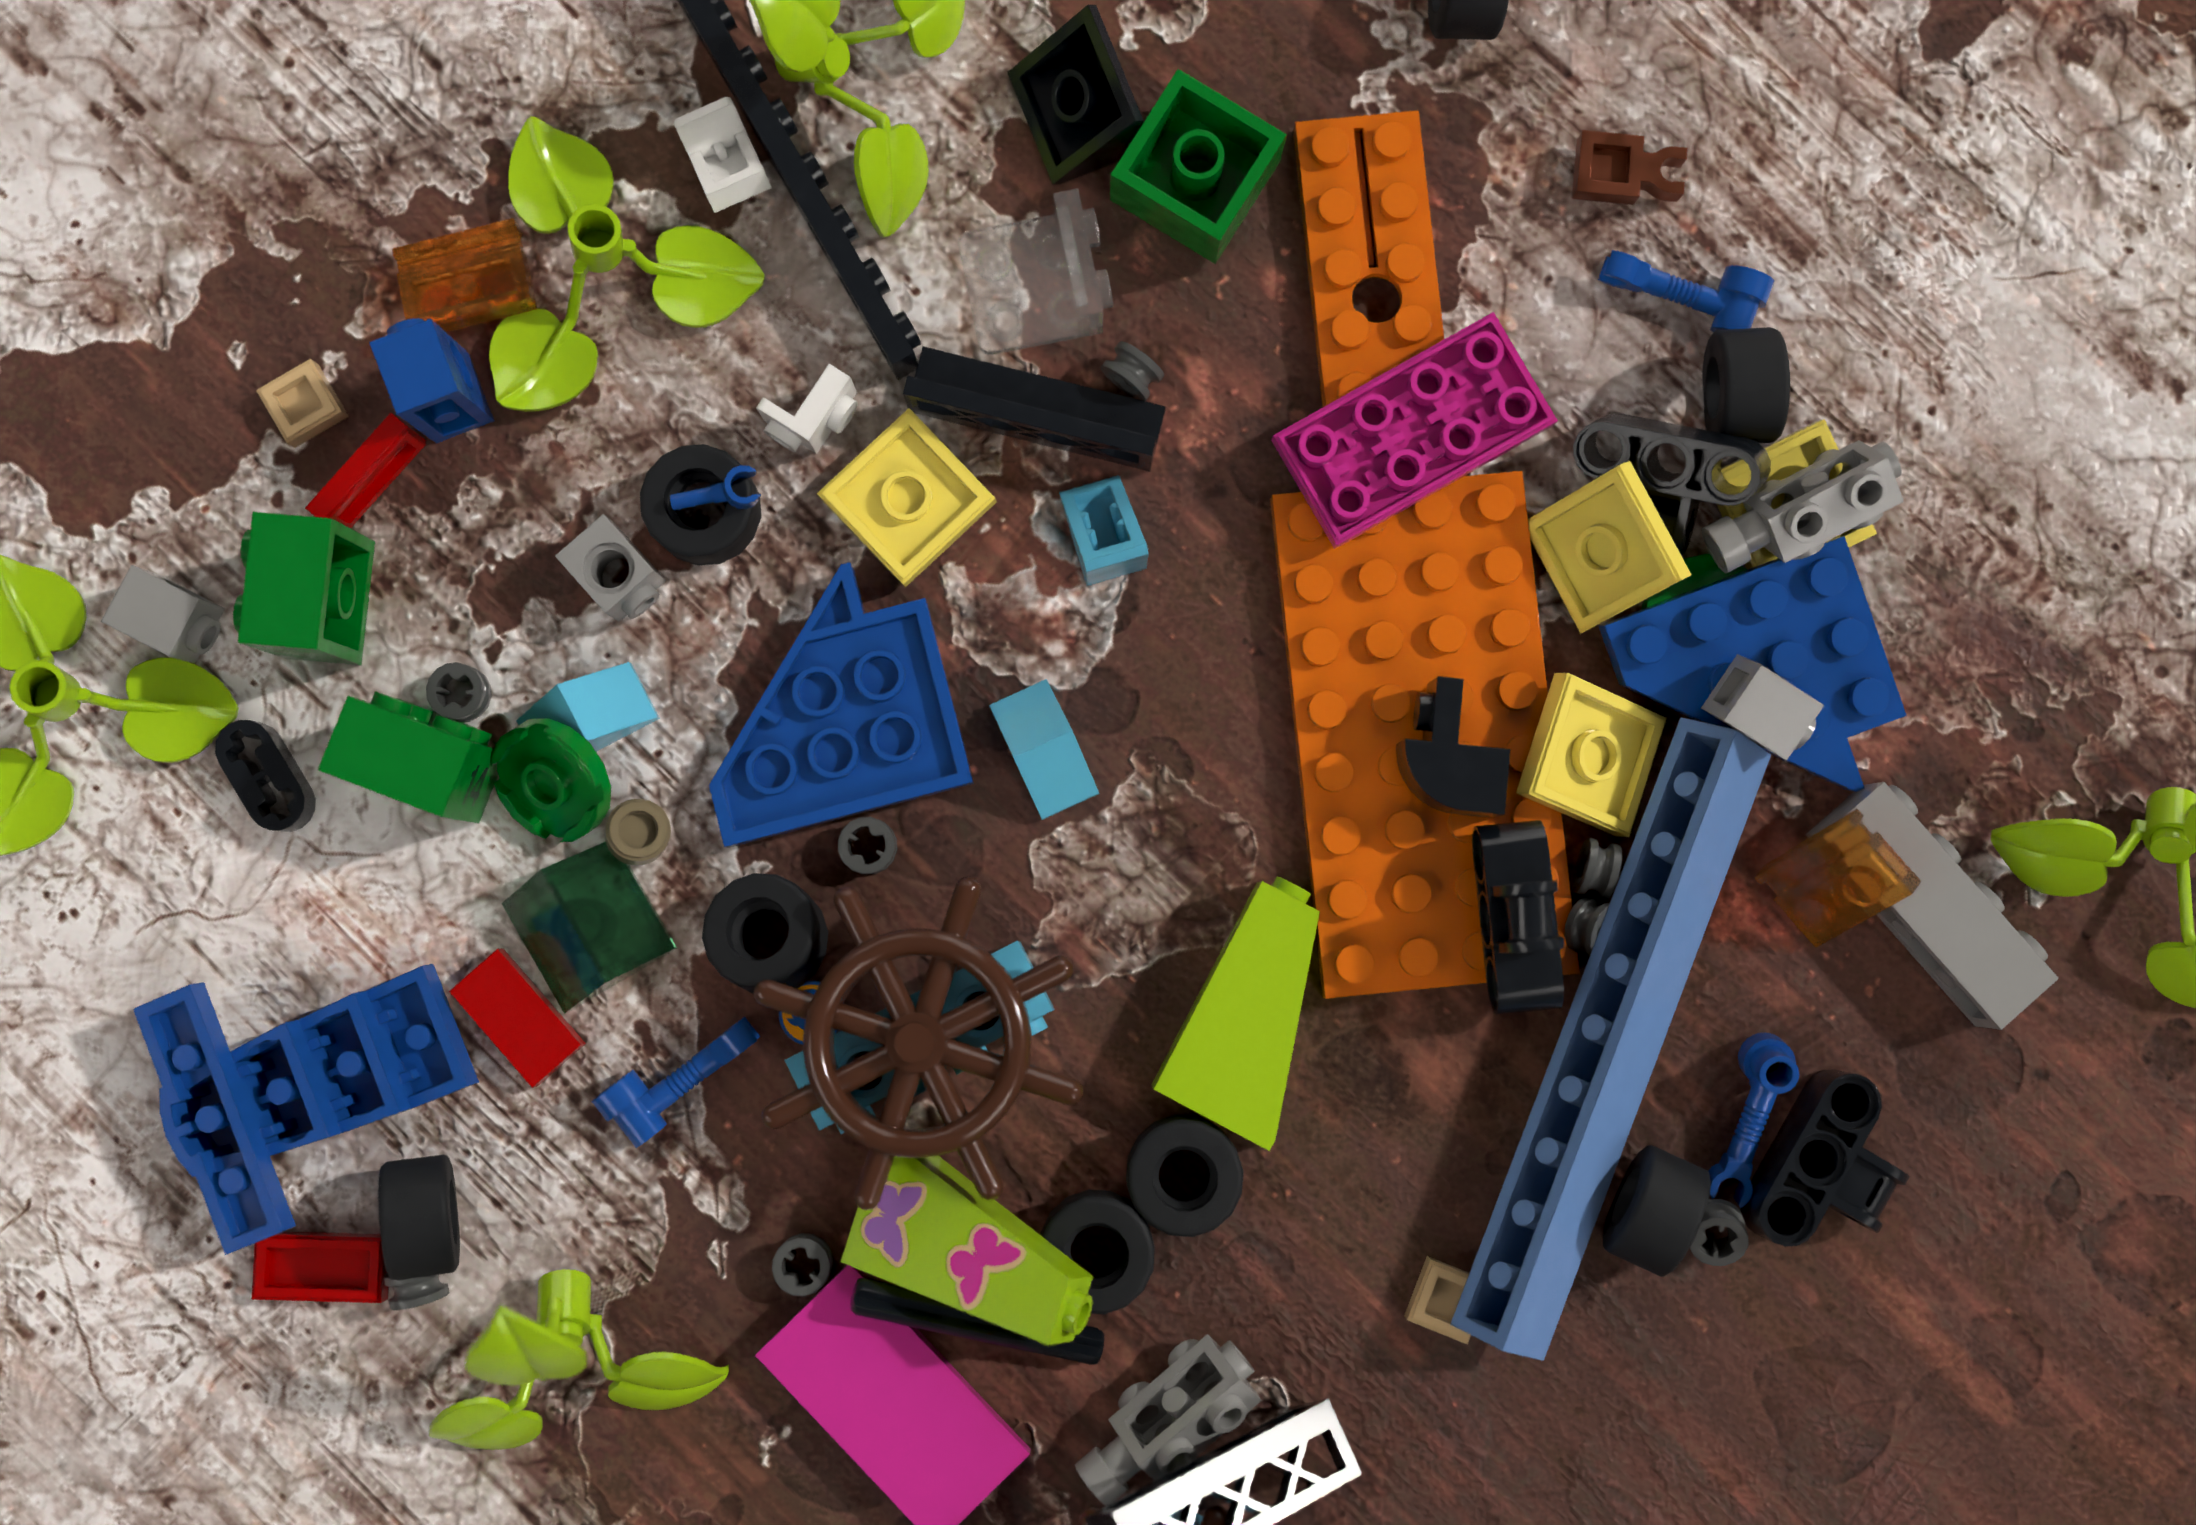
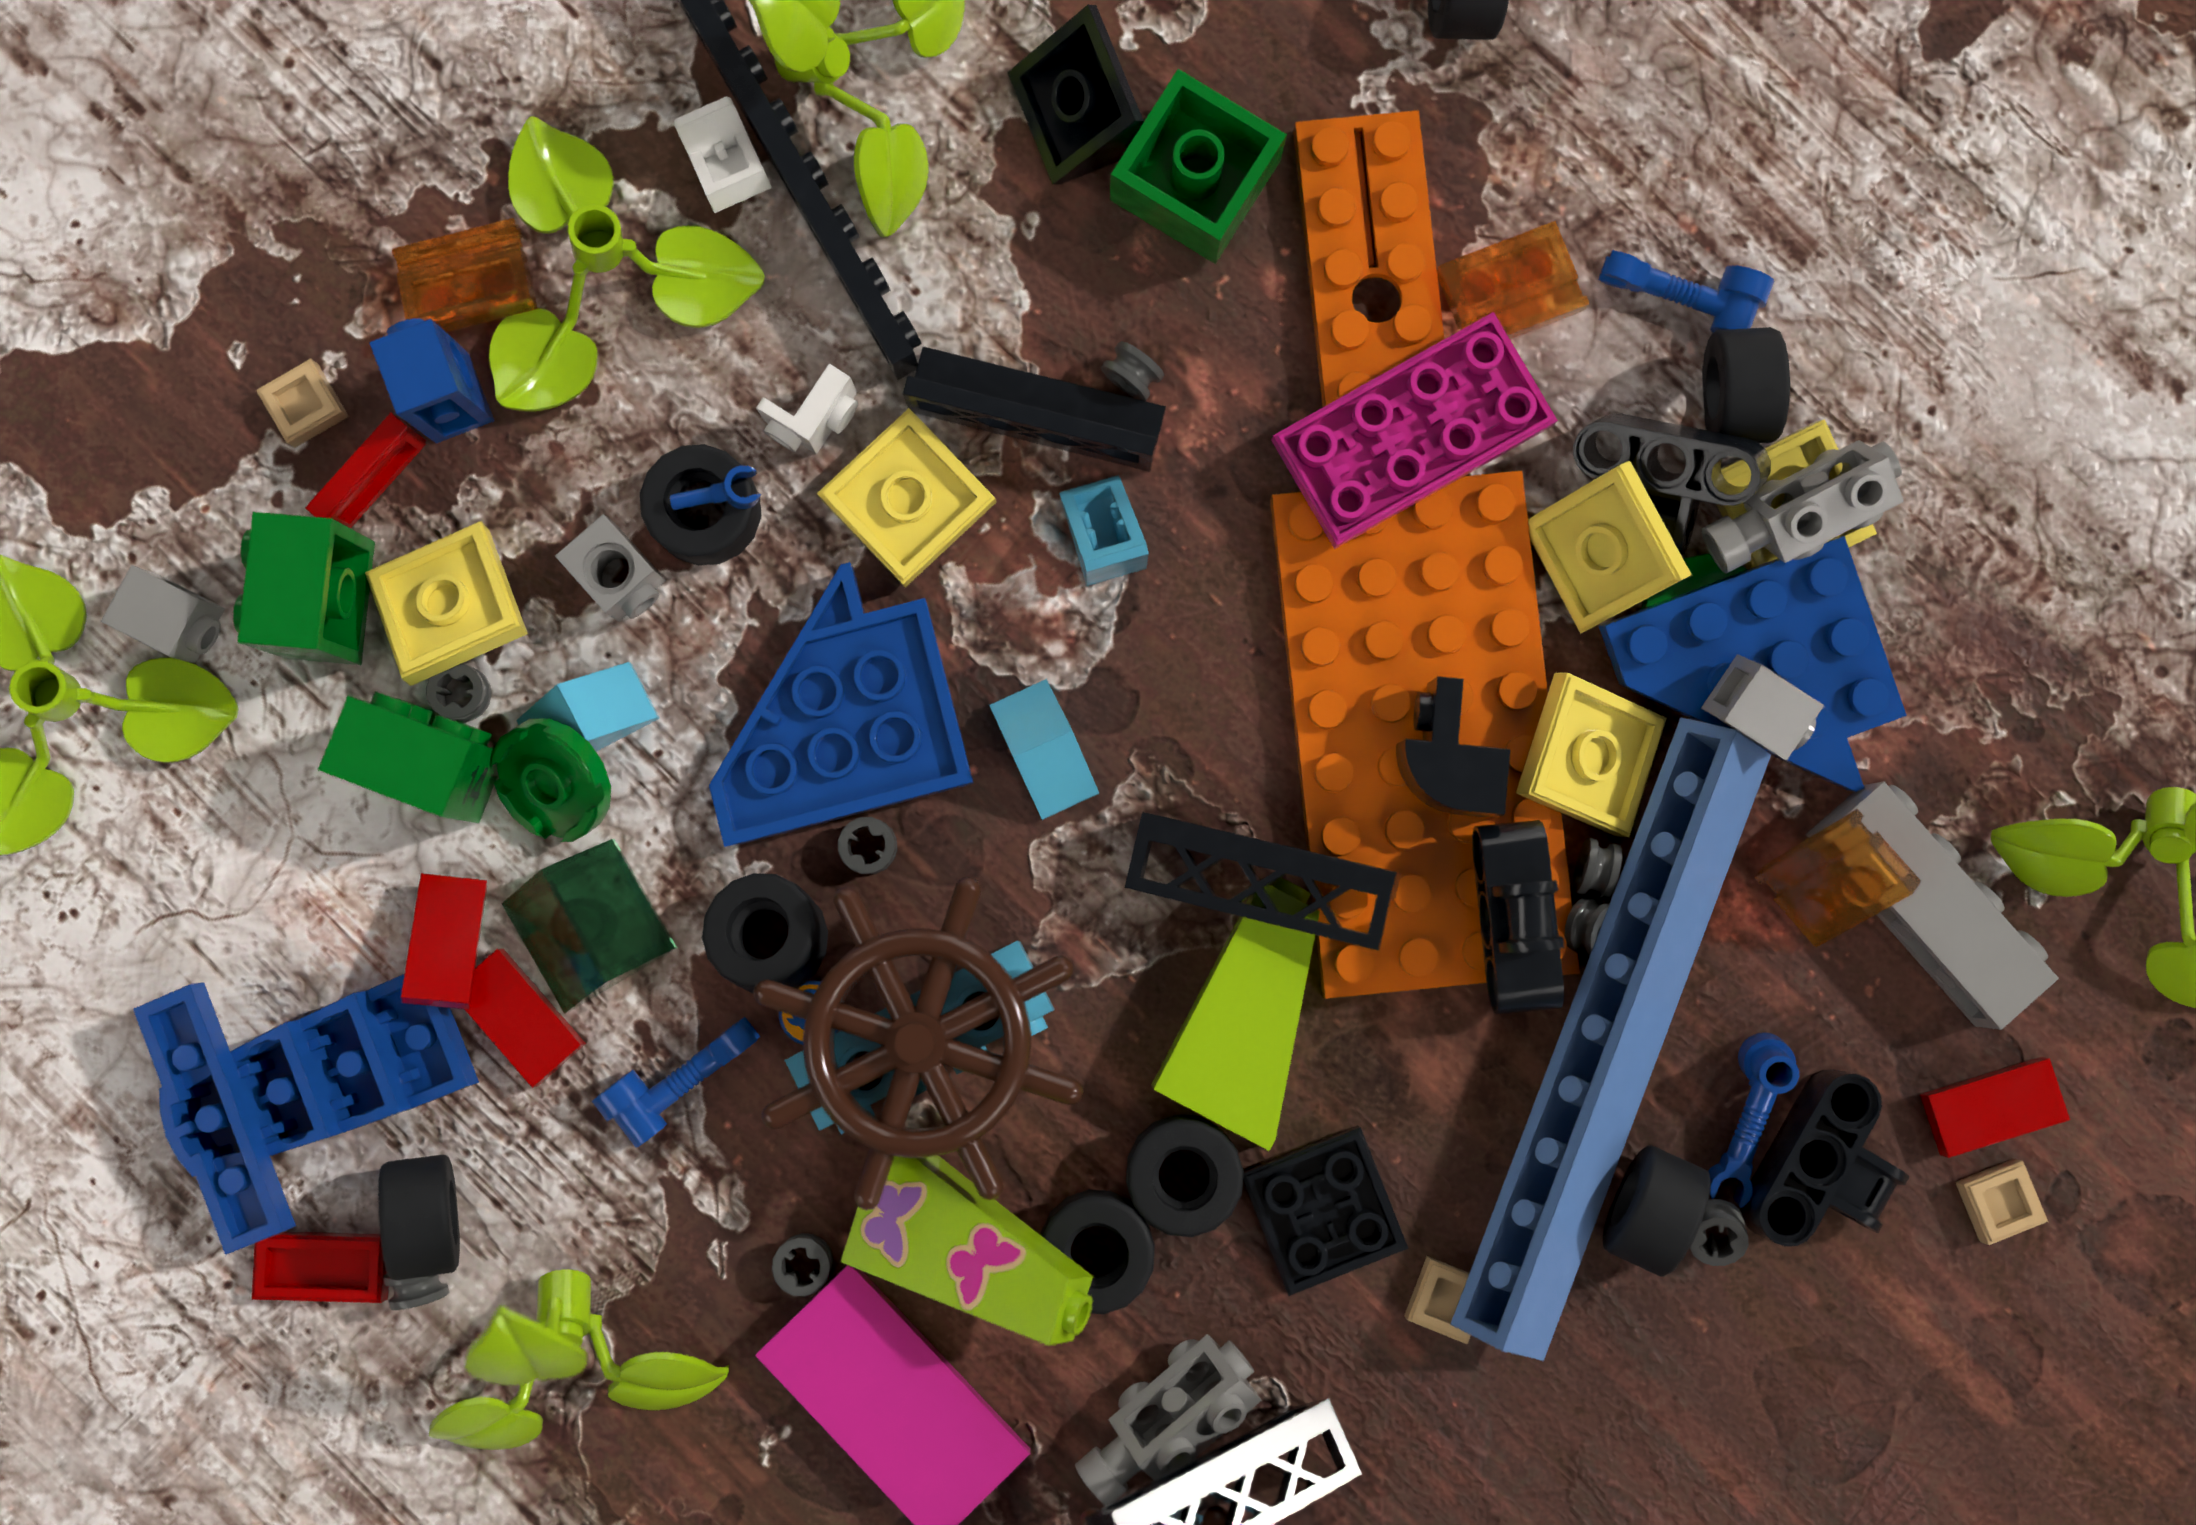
(253, 784): black beam -> none
(444, 941): none -> red tile
(445, 603): none -> light yellow plate
(637, 832): dark tan tile -> none
(908, 1308): black axle -> none
(1036, 278): clear bracket -> none
(1268, 855): none -> black fence
(1324, 1210): none -> black tile
(1520, 279): none -> clear orange plate
(1616, 169): copper plate -> none
(1995, 1107): none -> red tile
(2001, 1201): none -> tan tile

